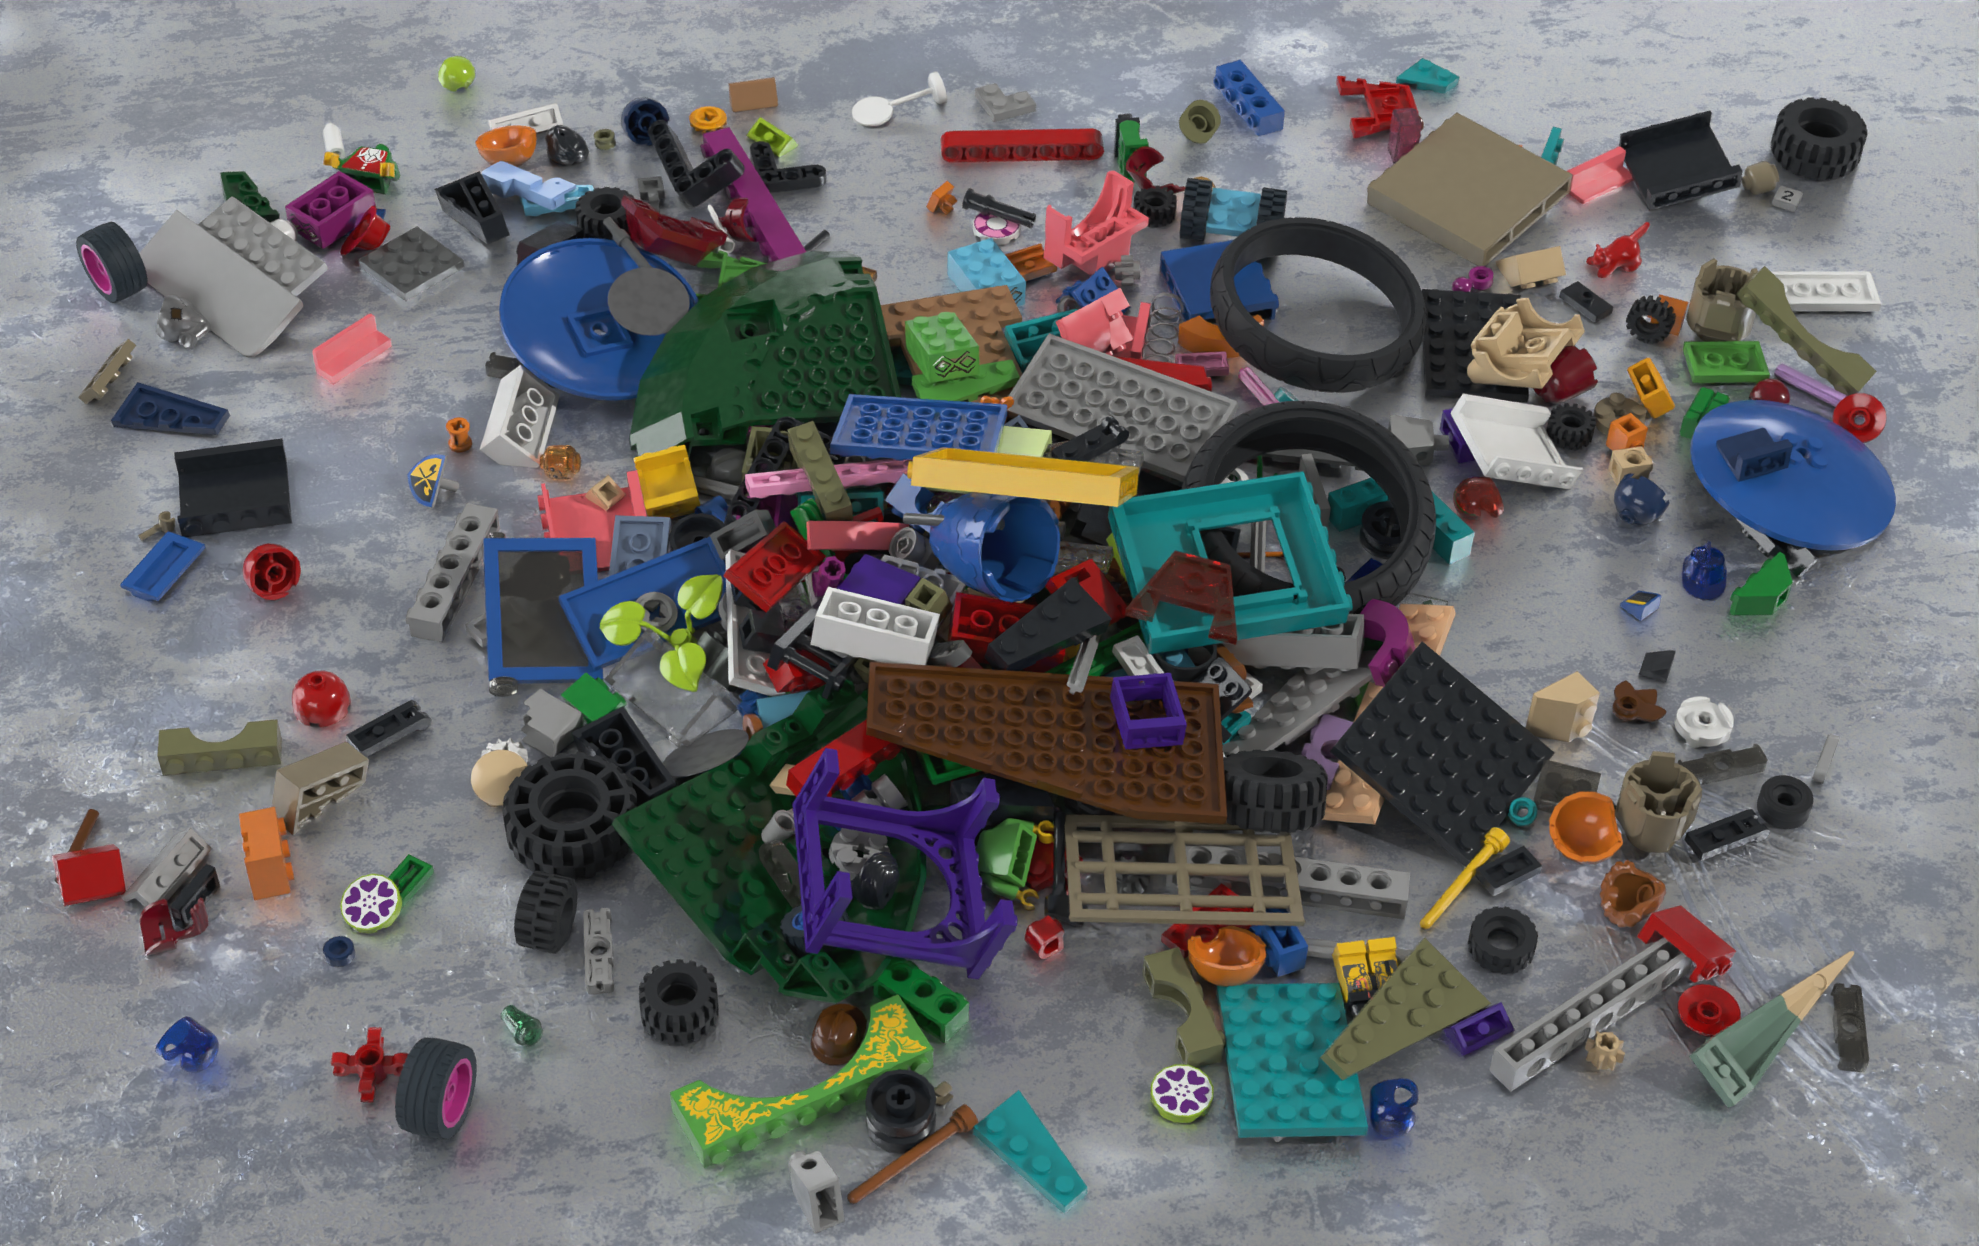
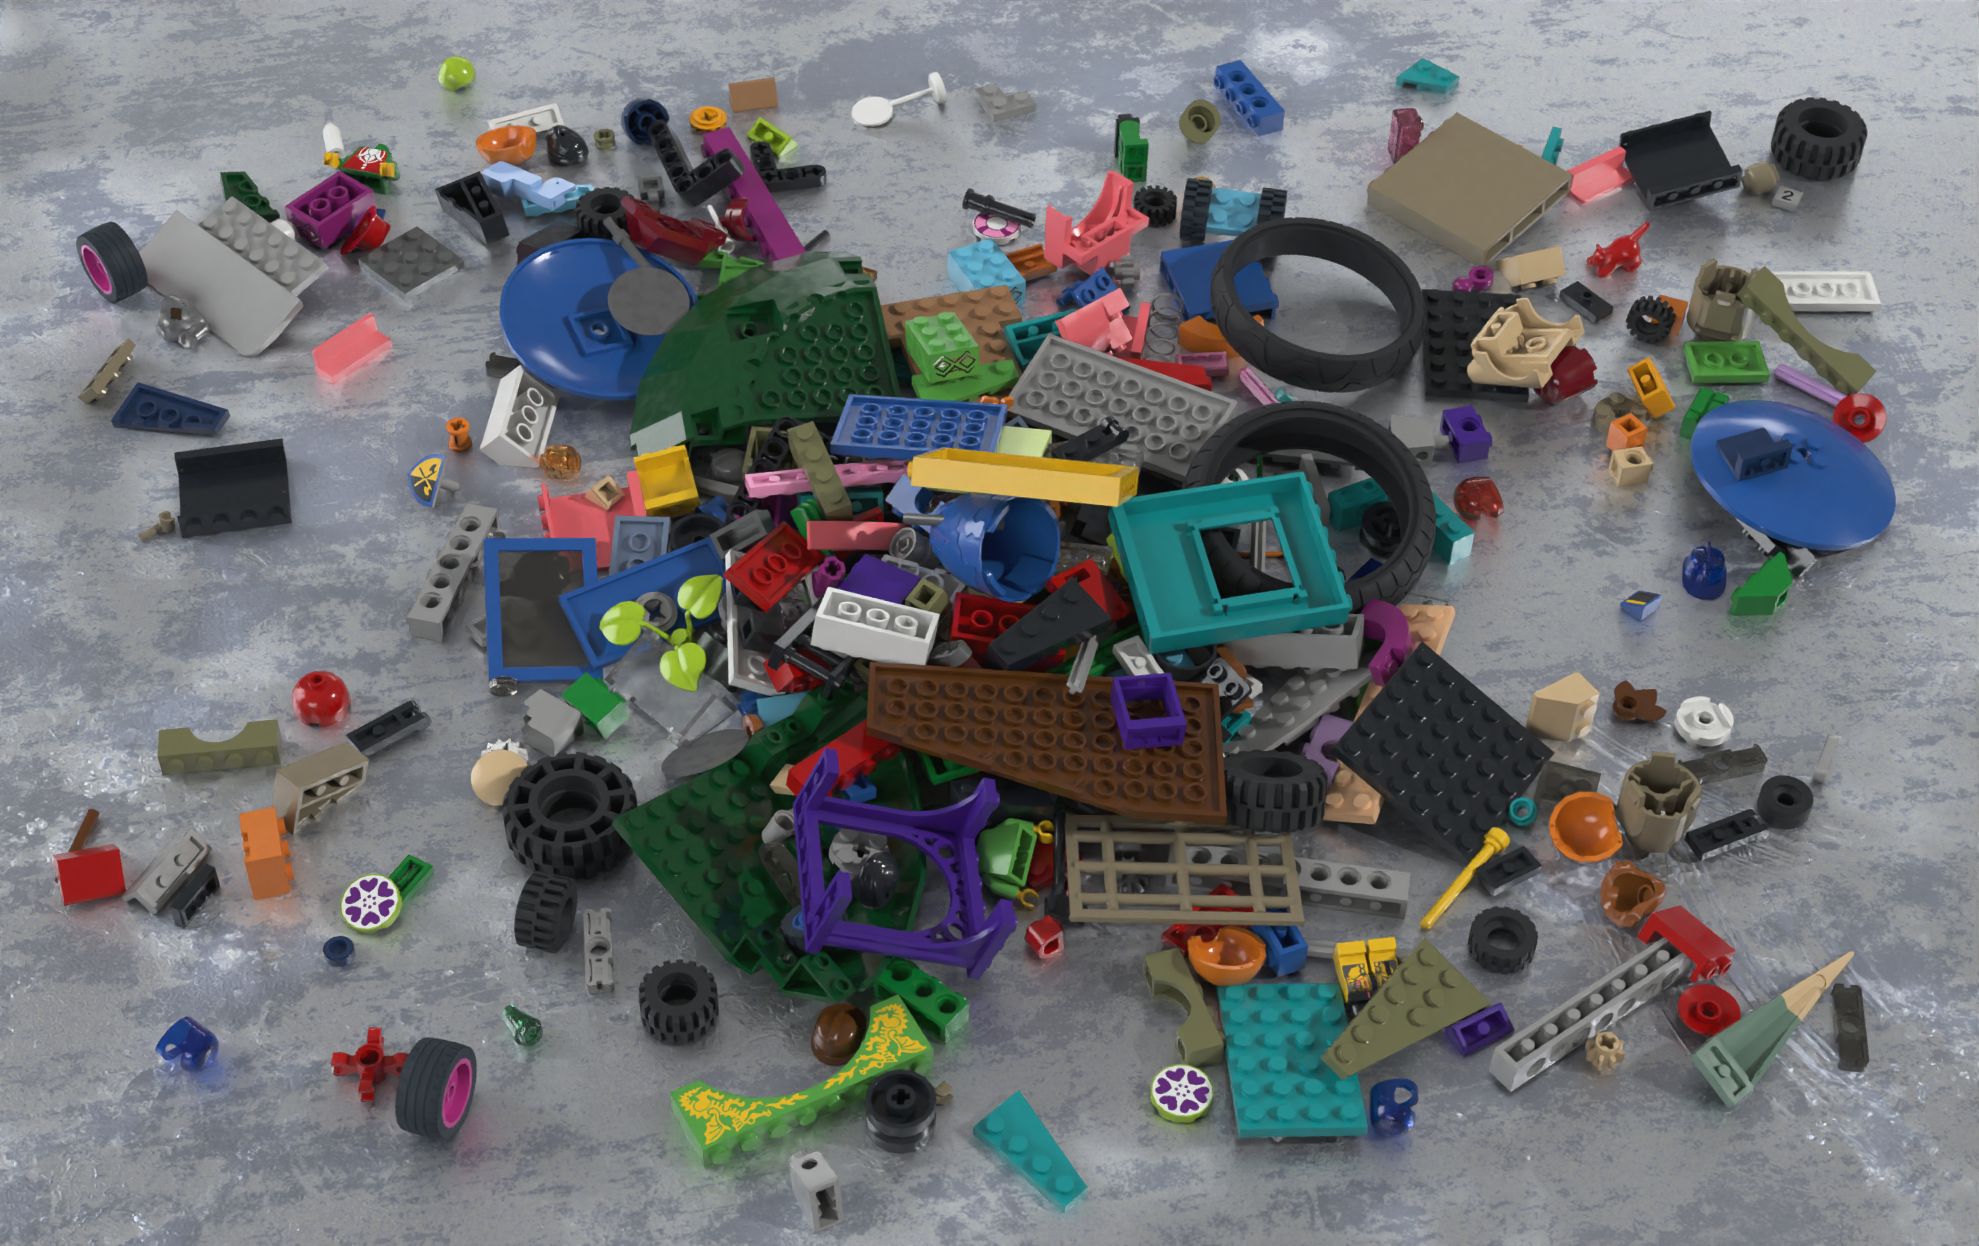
(159, 914): dark red helmet -> none
(162, 566): blue piece -> none
(271, 571): red cylinder -> none
(622, 743): black wedge -> none
(882, 794): flat silver wheel -> none
(942, 199): orange tile -> none
(961, 1121): dark orange piece -> none
(1022, 145): red beam -> none
(1067, 301): light grey plate -> none
(1148, 158): dark red helmet -> none
(1191, 584): clear red wing -> none
(1380, 101): red wing -> none
(1512, 442): white panel -> none
(1567, 435): black tyre -> none
(1639, 500): dark blue cylinder -> none
(1657, 665): black slope -> none
(1770, 391): dark red hair -> none

